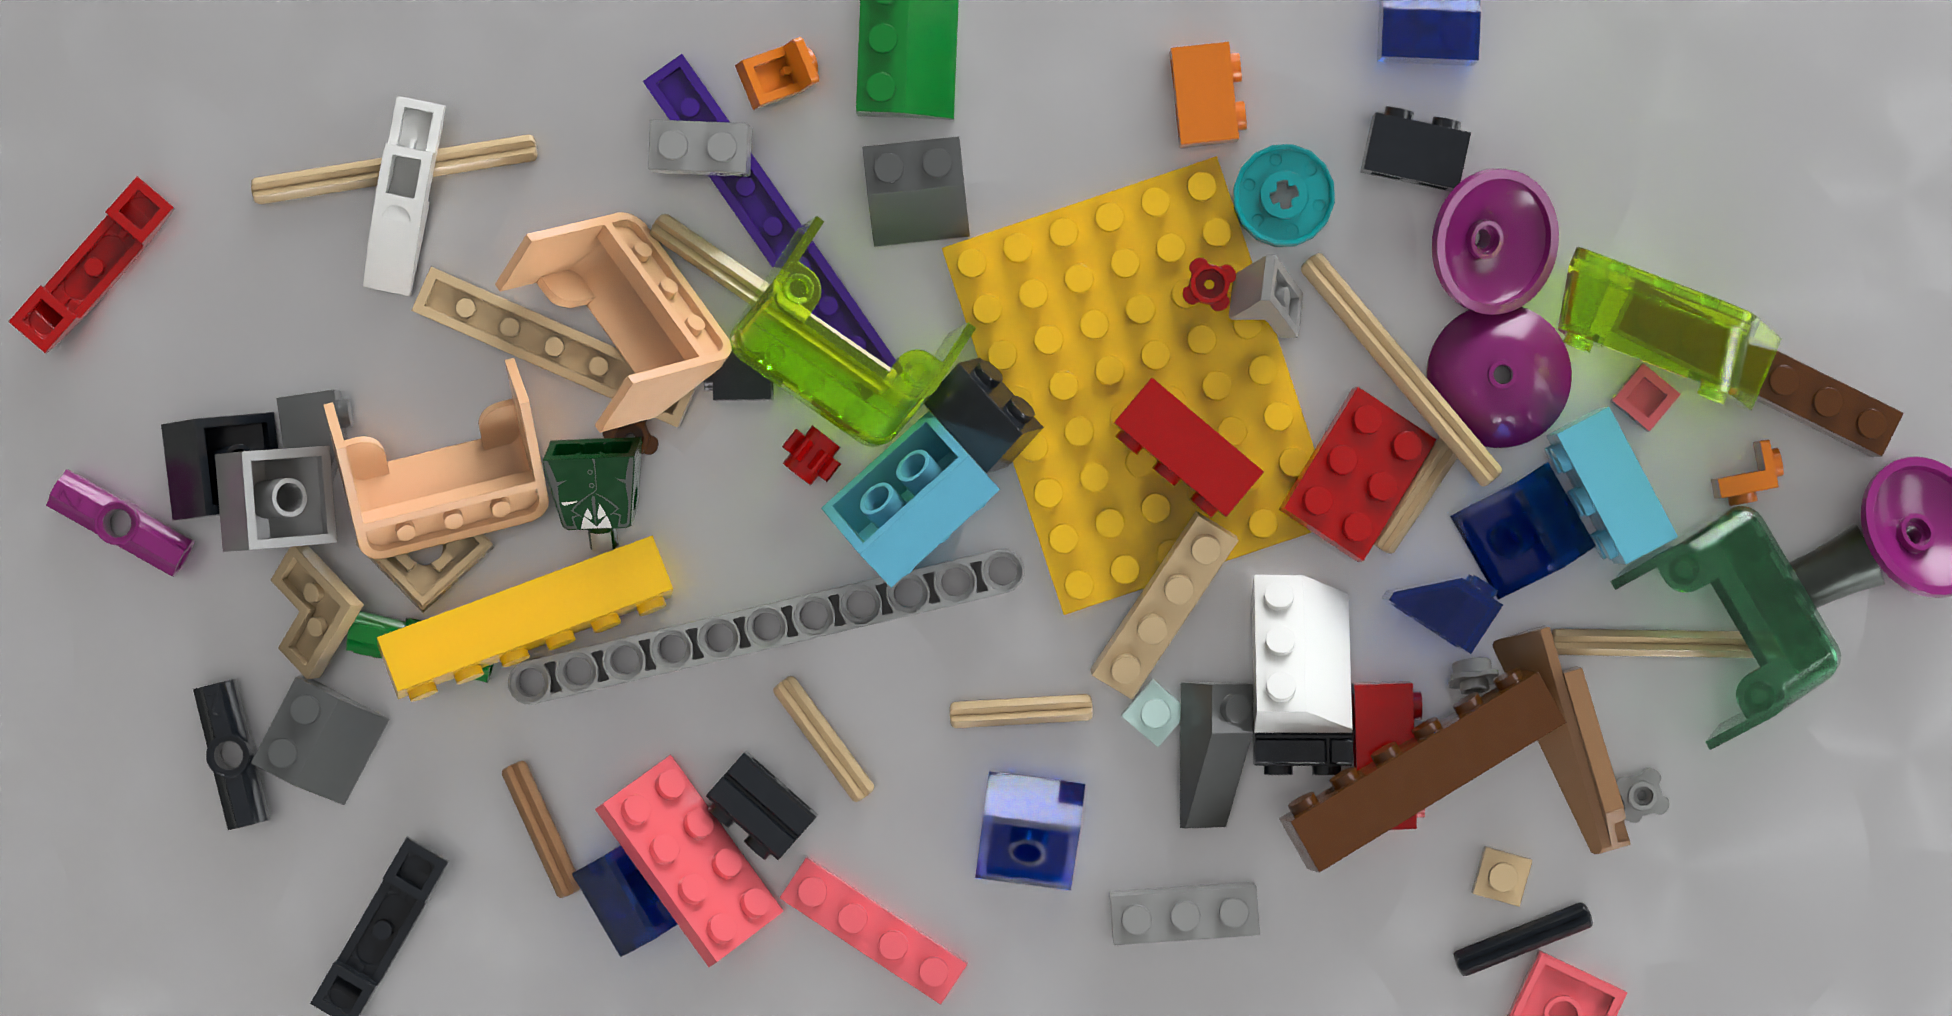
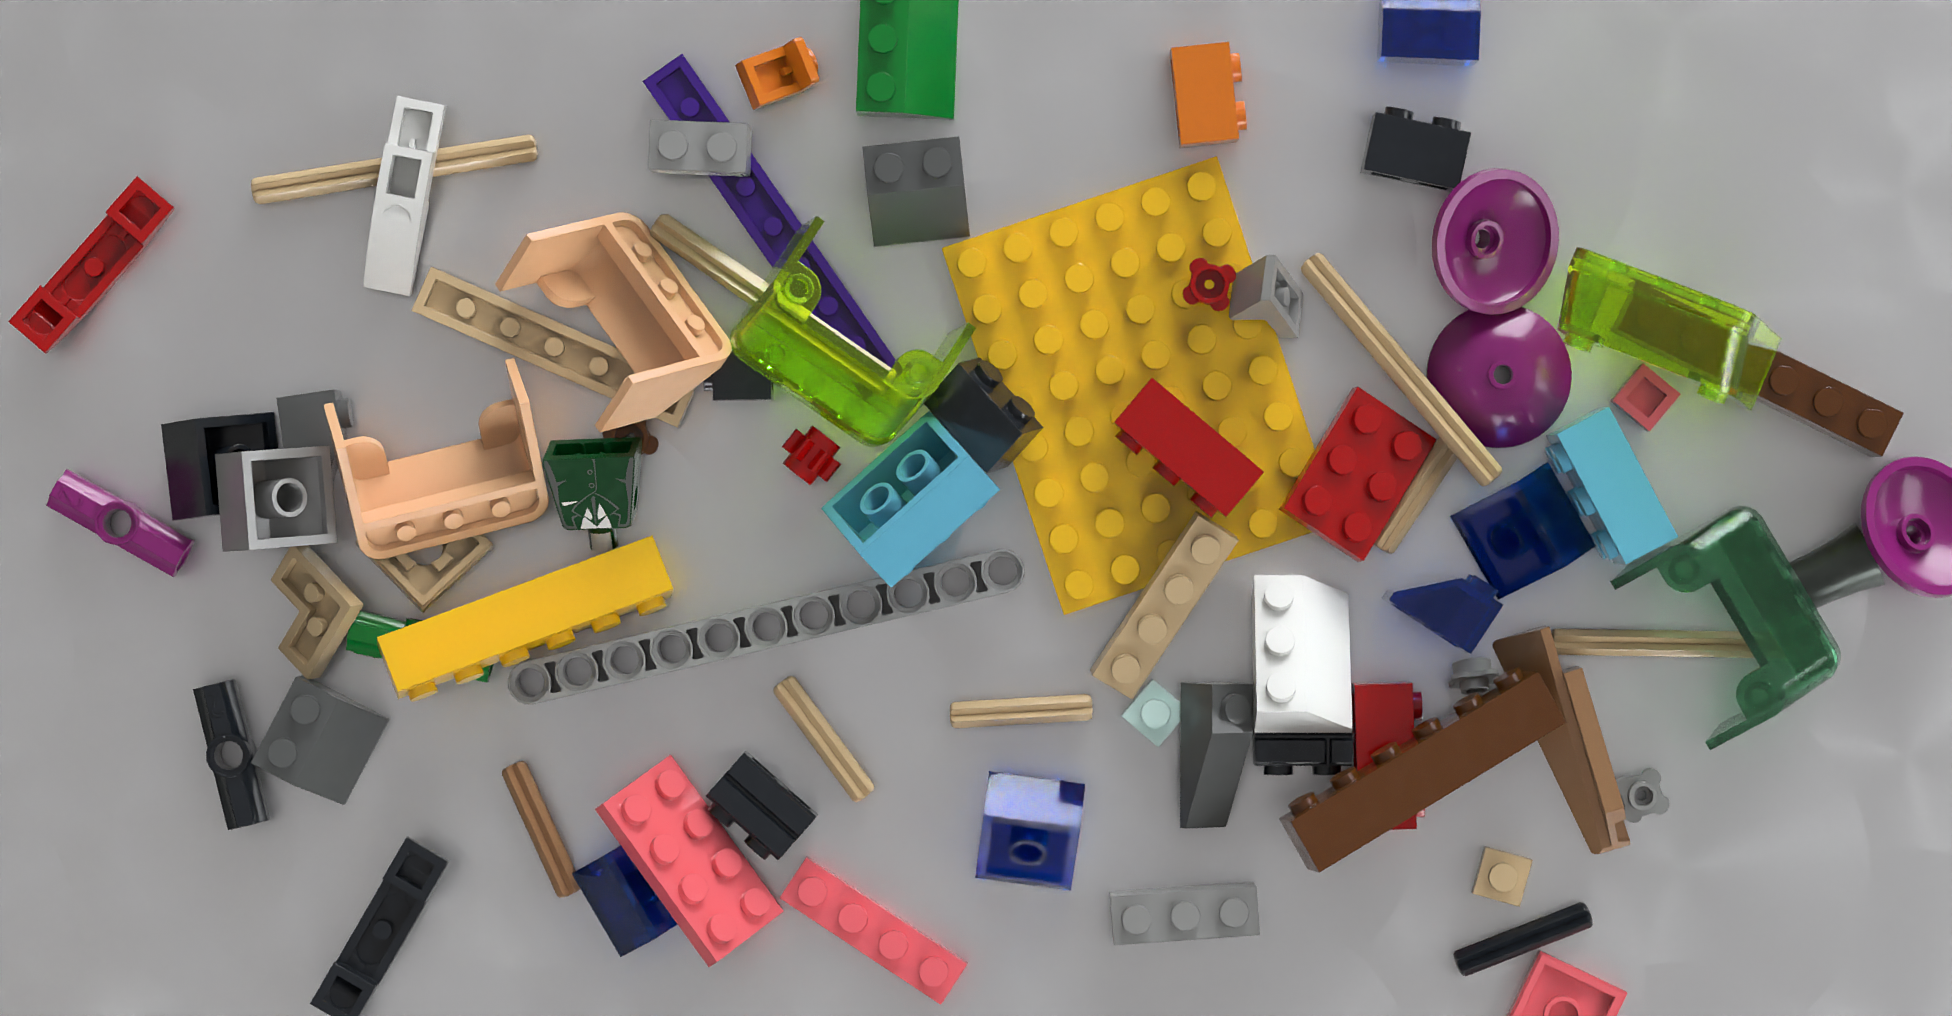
(1259, 181): teal wheel -> none
(1743, 487): orange bracket -> none

